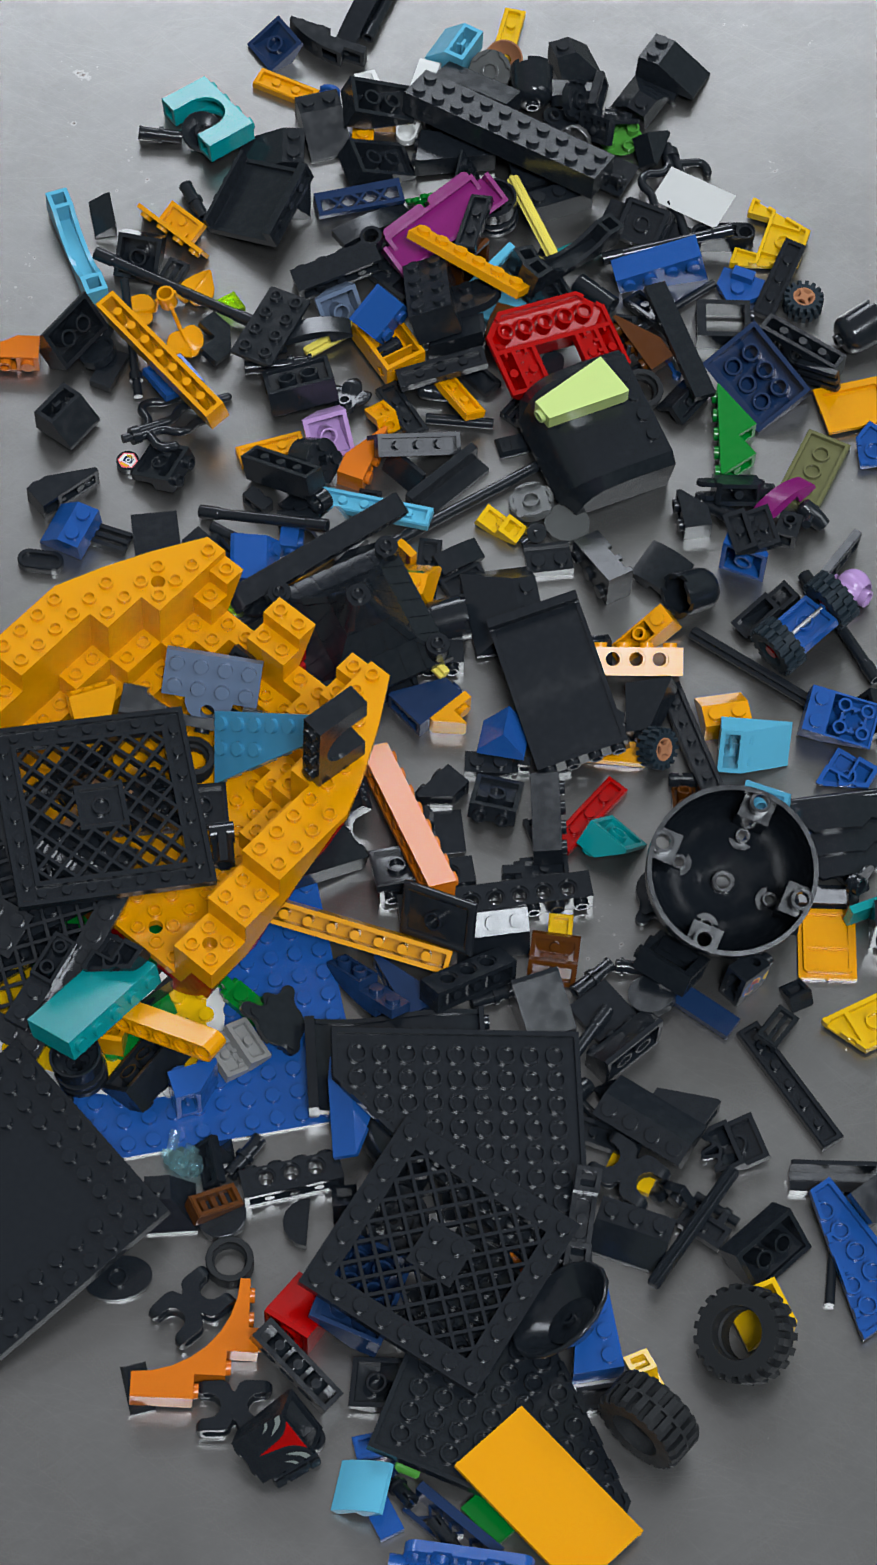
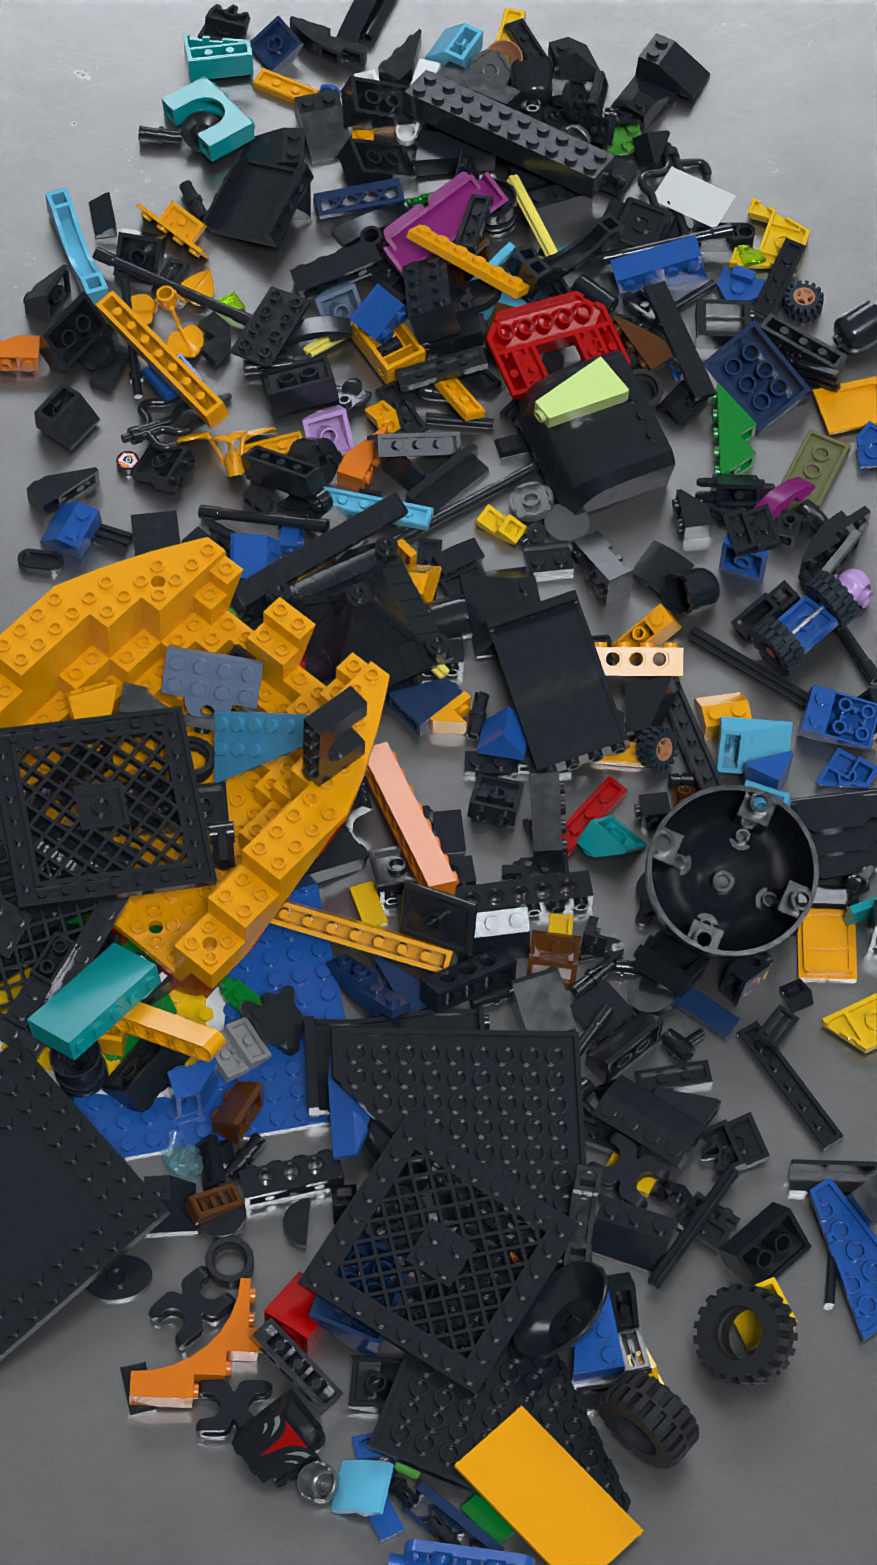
(48, 295): none -> black slope
(116, 955): black slope -> none
(217, 58): none -> teal wedge
(225, 23): none -> black plate
(232, 459): none -> light orange plant
(238, 1111): none -> reddish brown slope
(318, 1482): none -> flat silver hair
(368, 904): none -> yellow tile
(401, 64): none -> black slope
(443, 789): black slope -> none
(477, 715): none -> black pin
(524, 38): none -> black tile
(592, 941): none -> black bracket
(612, 955): none -> black bar
(623, 1300): none -> black slope
(627, 1333): none -> tile
(652, 809): none -> black brick
(675, 1077): none -> black tile
(679, 1046): none -> black piece
(750, 256): none -> clear neon green tile
(770, 770): none -> blue slope
(830, 534): none -> black slope

